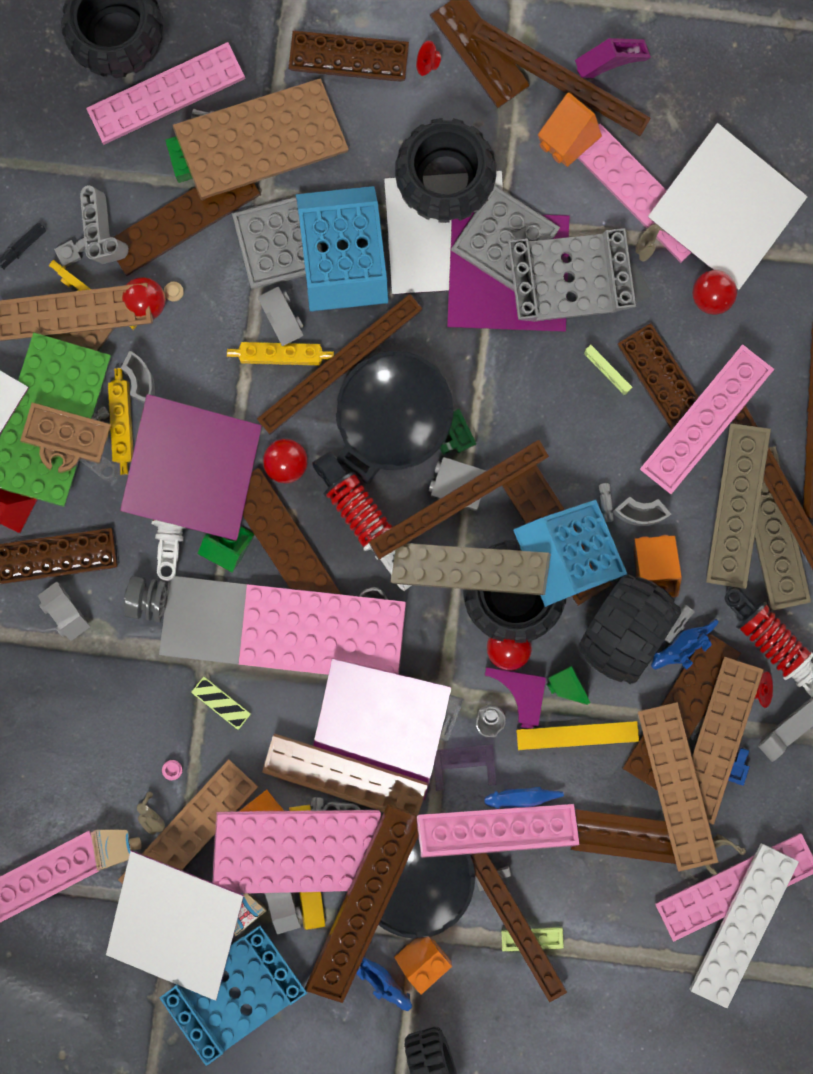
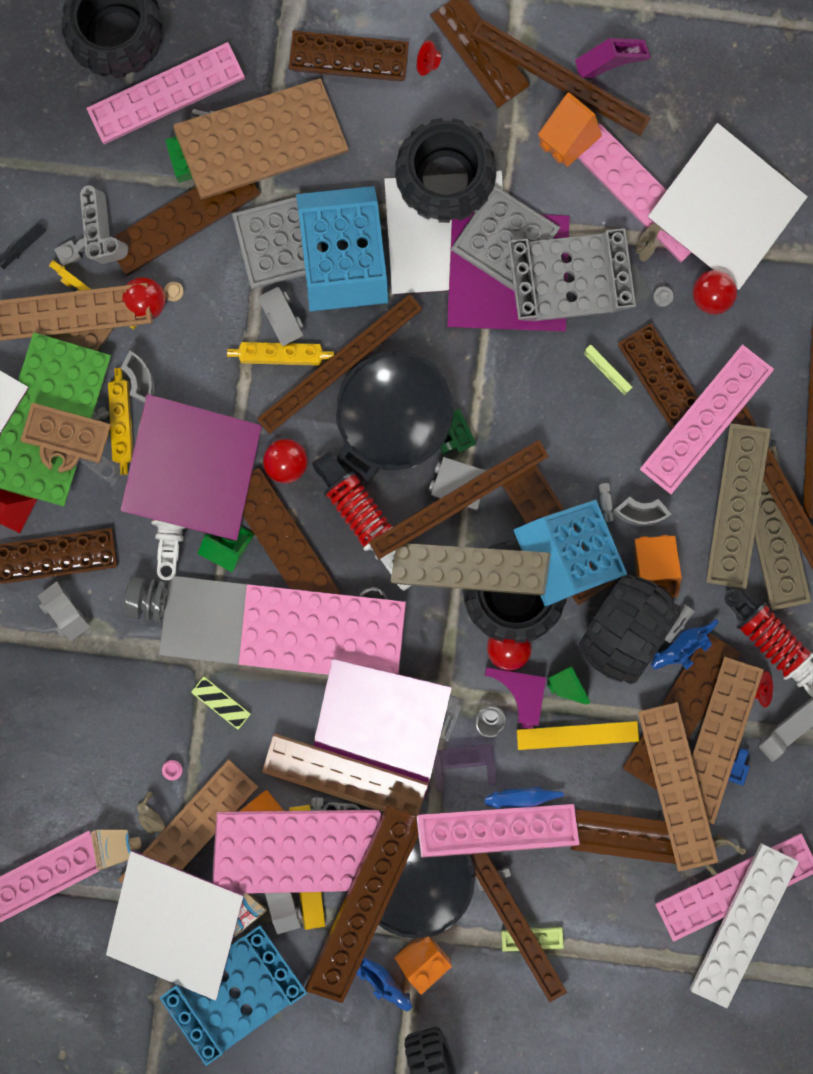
(663, 297): none -> light grey tile

